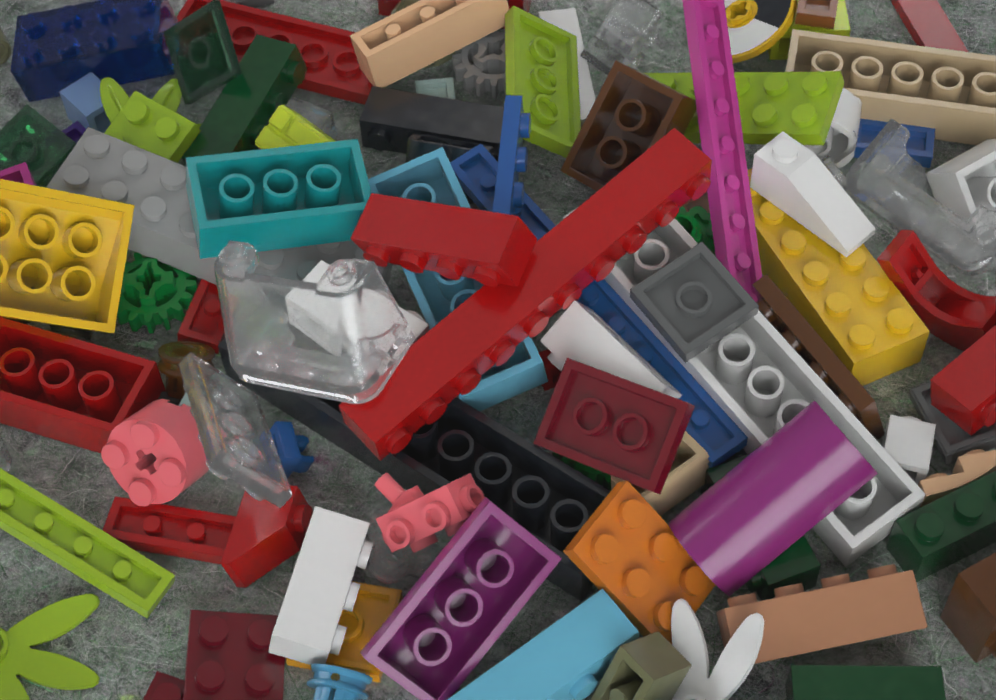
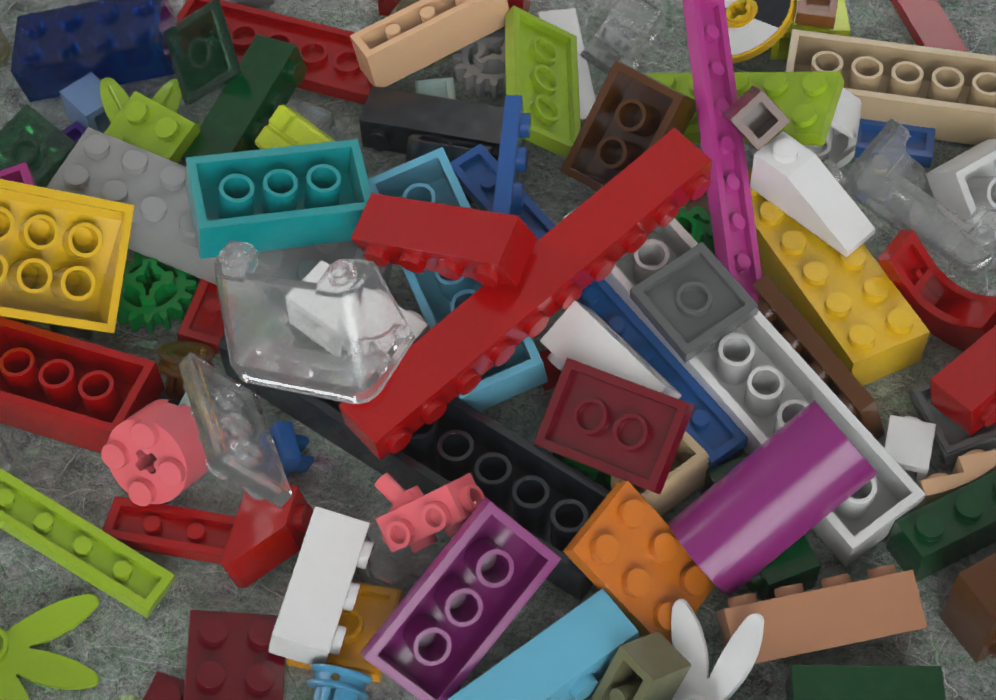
(756, 117): none -> brick

